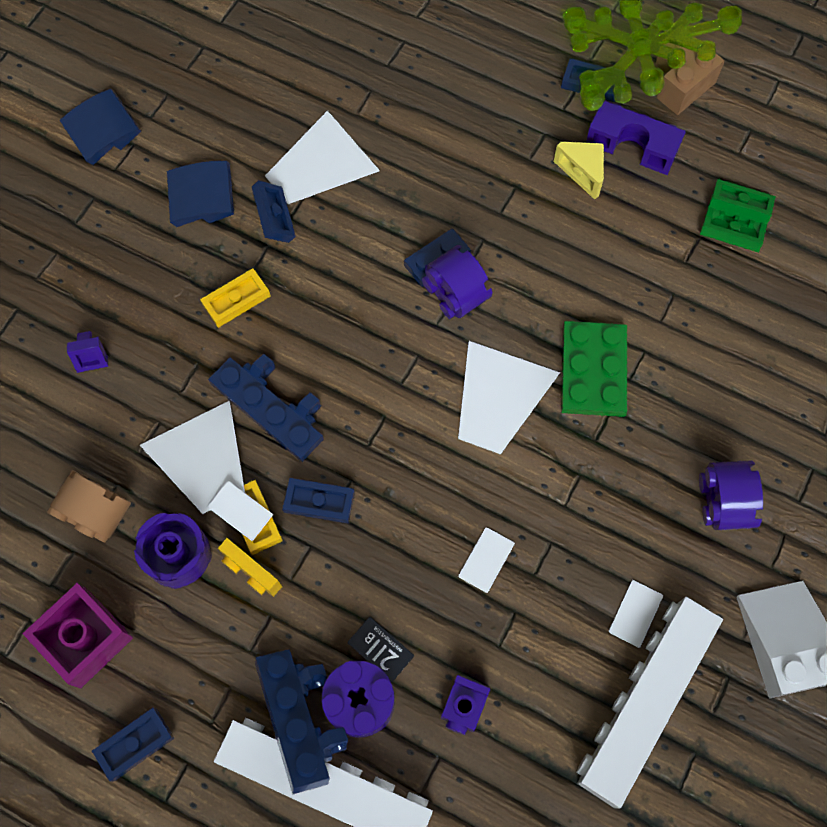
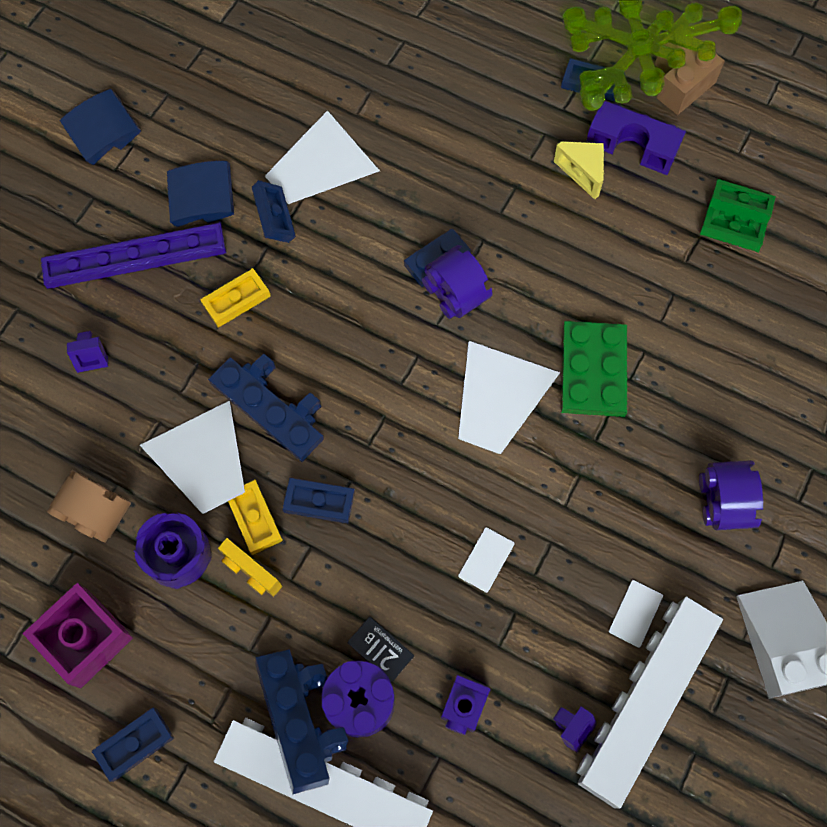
(133, 255): none -> dark purple tile
(240, 510): white sticker -> none
(576, 727): none -> dark purple tile

